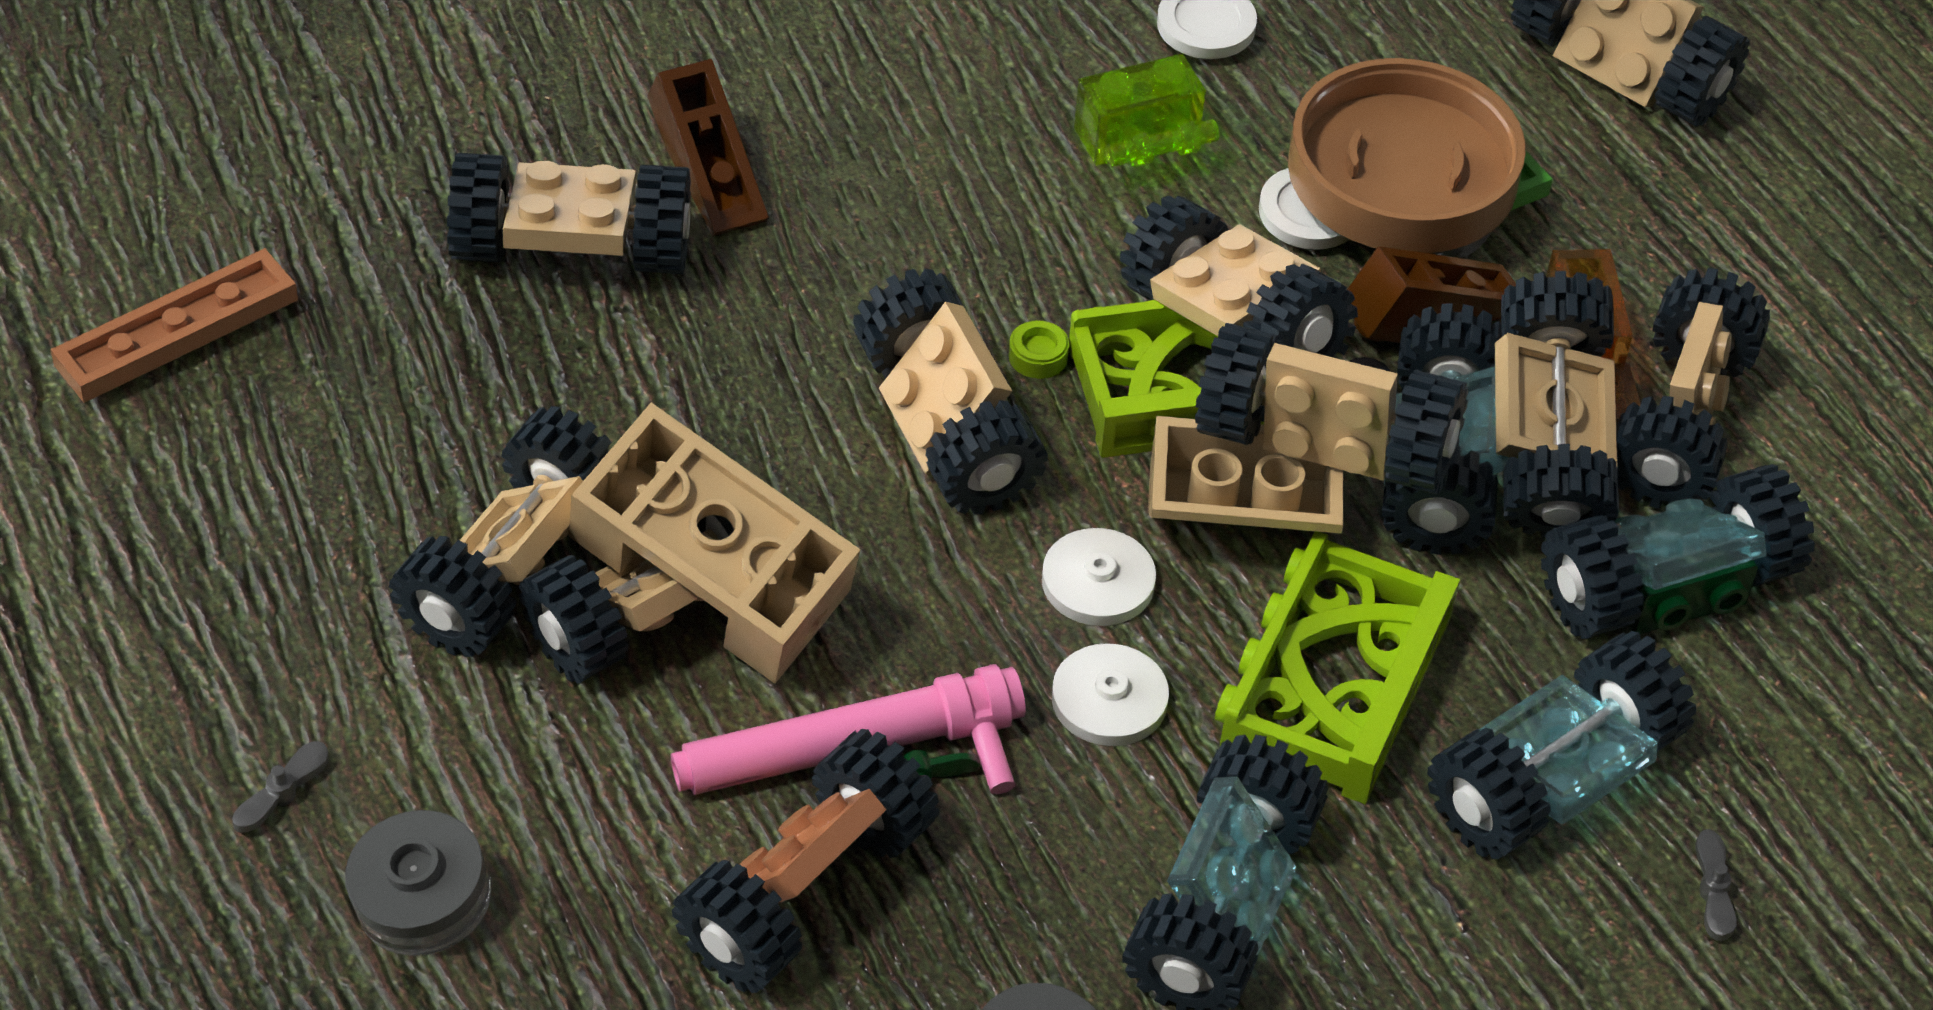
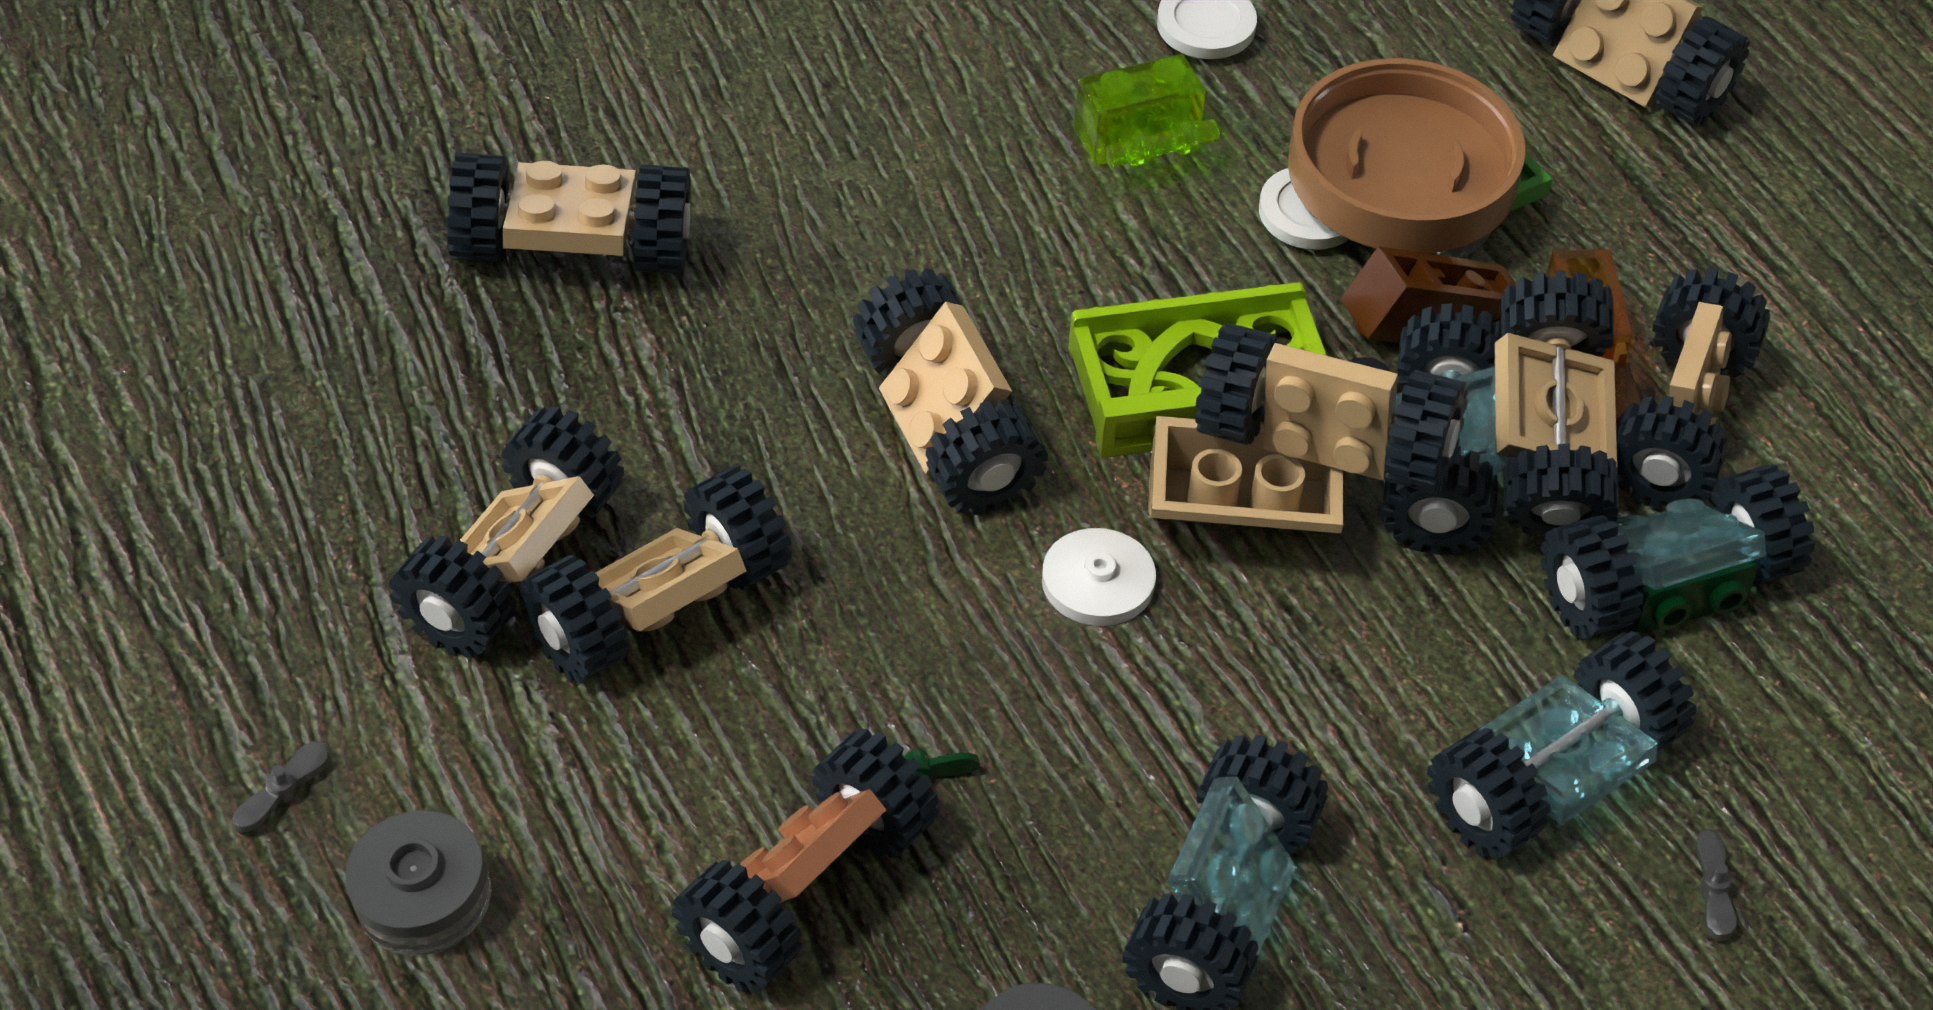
(174, 325): nougat plate -> none
(704, 137): reddish brown slope -> none
(770, 577): tan plate -> none
(948, 708): bright pink cylinder -> none
(1038, 349): lime tile -> none
(1110, 694): white piece -> none
(1234, 277): plate -> none
(1365, 738): lime fence -> none

